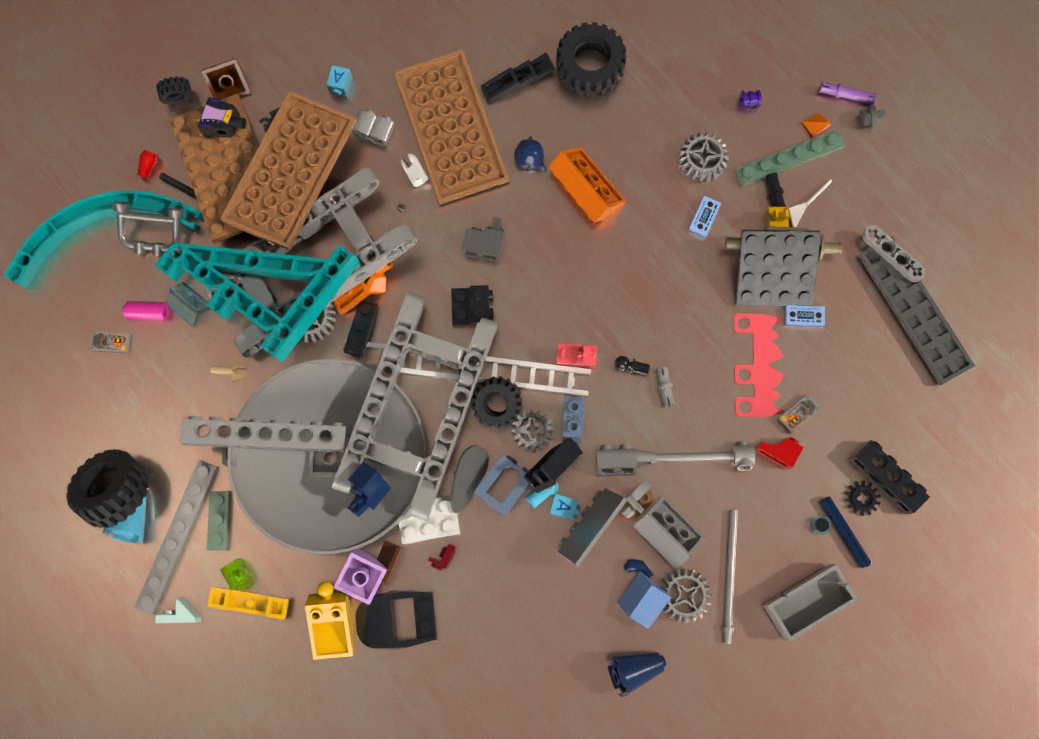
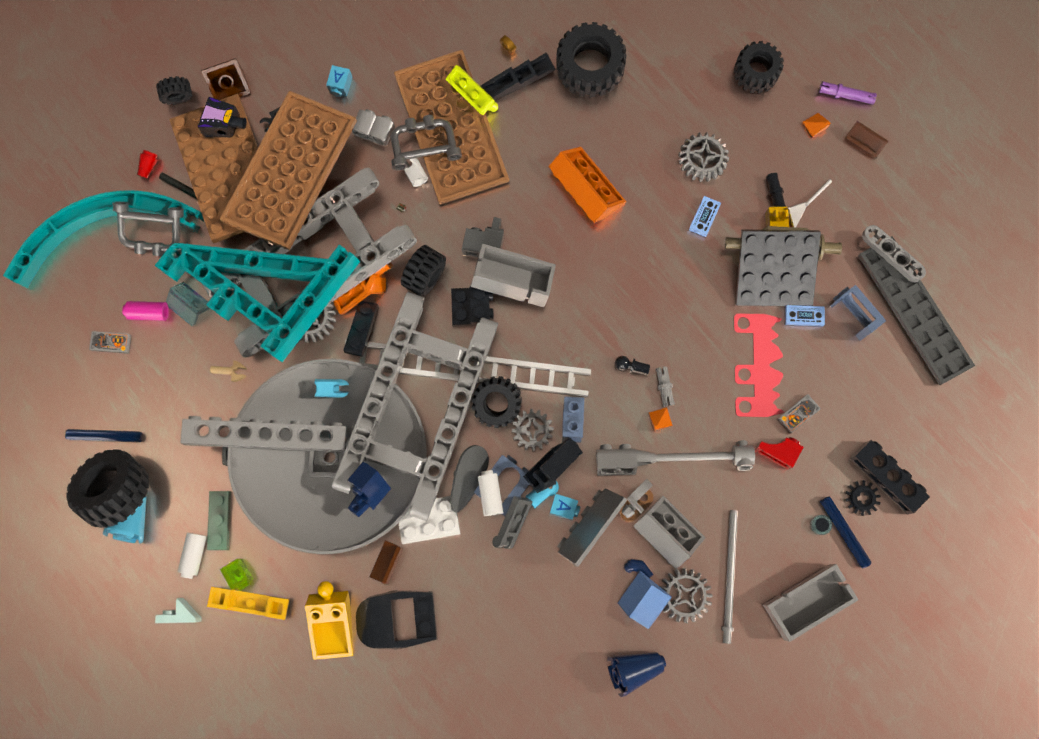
(104, 435): none -> dark blue axle
(176, 537): light grey plate -> none
(191, 555): none -> white brick
(330, 388): none -> medium azure piece
(360, 576): lavender slope -> none
(423, 270): none -> black tyre
(429, 123): none -> flat silver bar
(447, 555): dark red bracket -> none
(471, 91): none -> neon yellow piece
(490, 493): none -> white brick
(507, 43): none -> pearl gold tile
(512, 523): none -> dark grey plate
(513, 275): none -> light grey piece
(529, 154): dark blue hair -> none
(576, 355): coral hinge -> none
(660, 419): none -> orange slope
(750, 99): dark purple bush -> none
(762, 54): none -> black tyre
(789, 157): sand green plate -> none
(866, 139): none -> reddish brown plate
(869, 325): none -> sand blue panel
(870, 116): dark grey piece -> none

